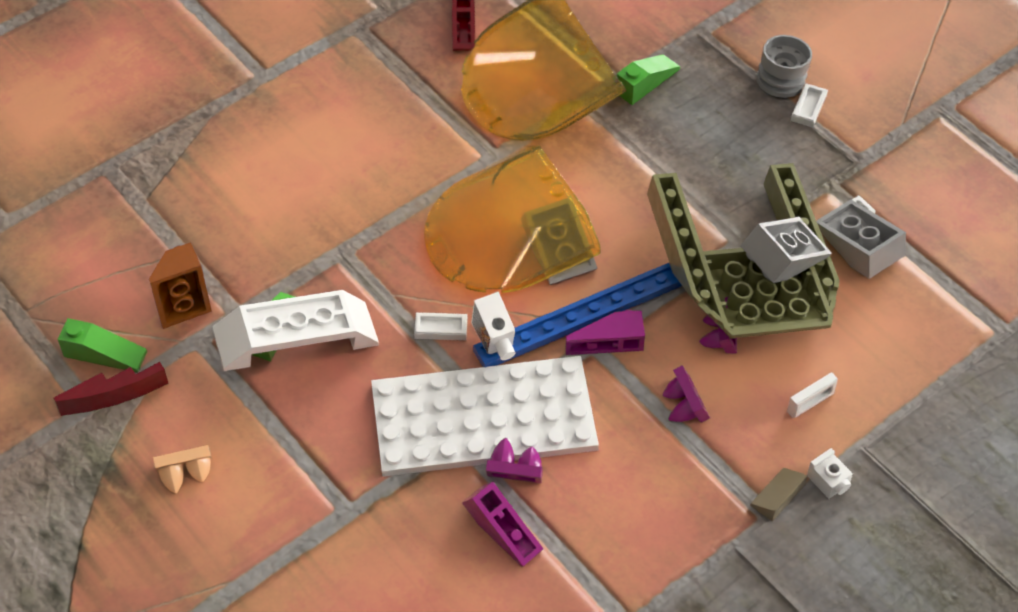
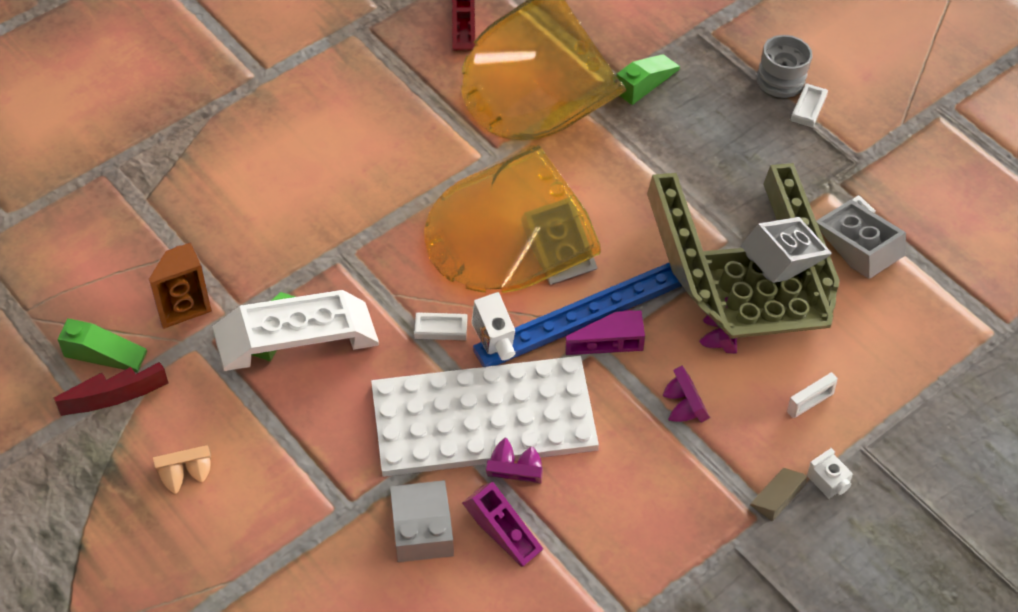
(422, 521): none -> light grey slope

